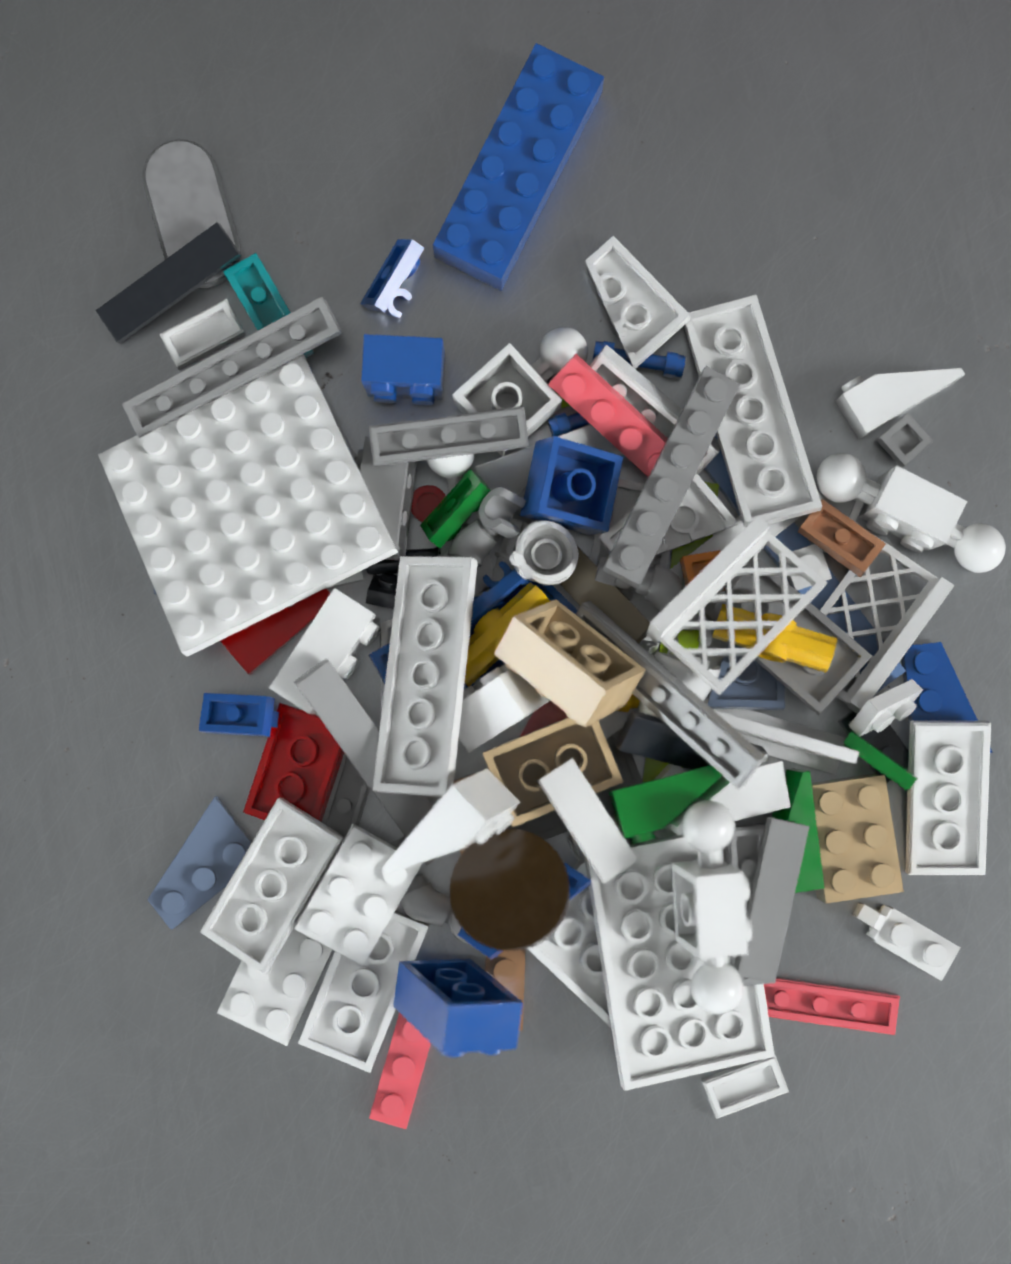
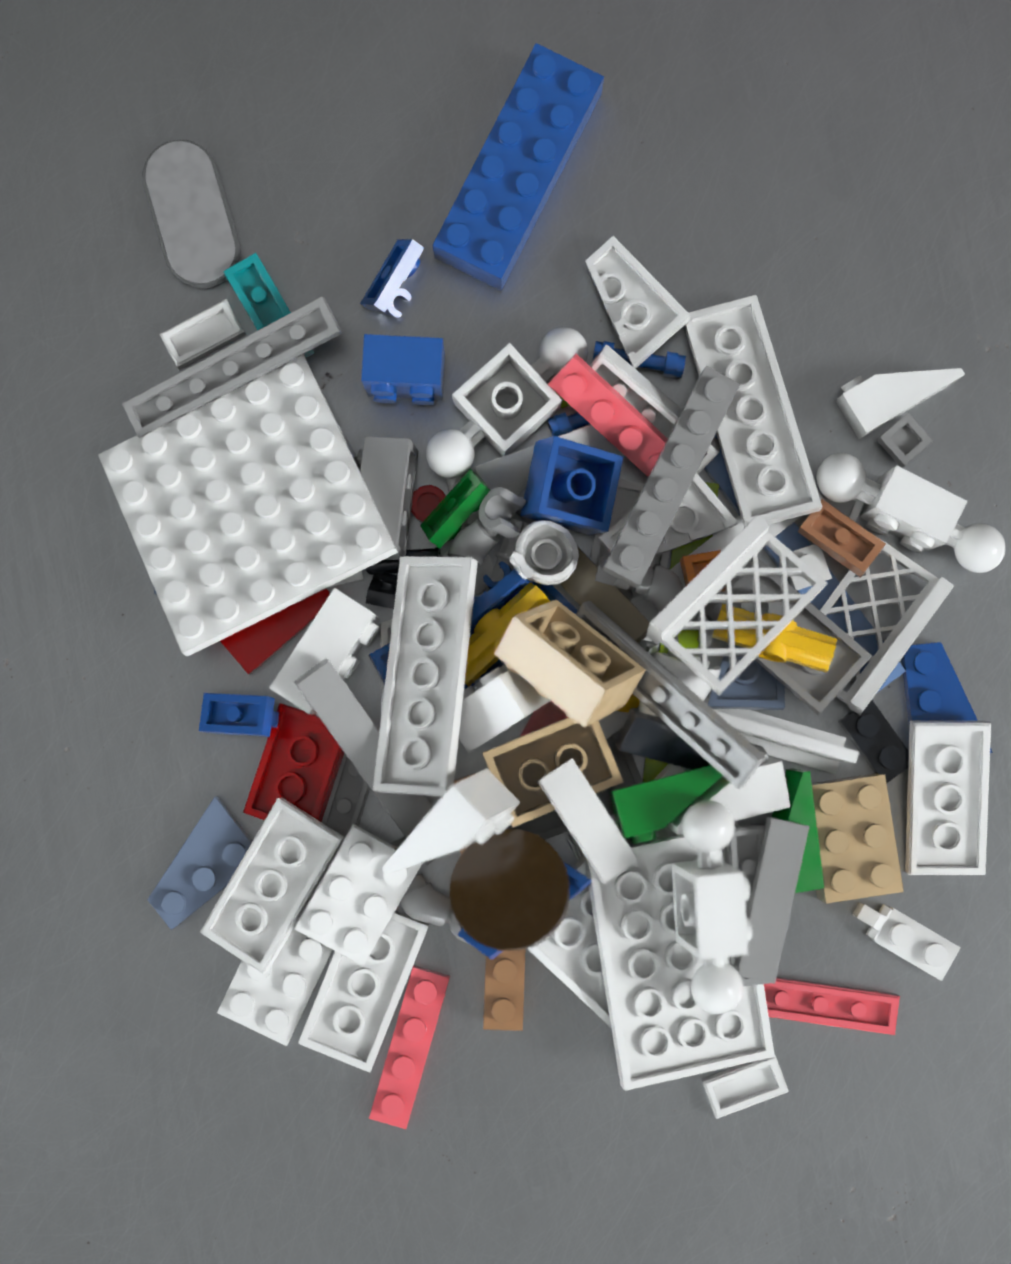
(168, 282): black tile -> none
(448, 436): light grey tile -> none
(458, 1006): blue brick -> none
(880, 761): green tile -> none
(884, 708): white plate -> none

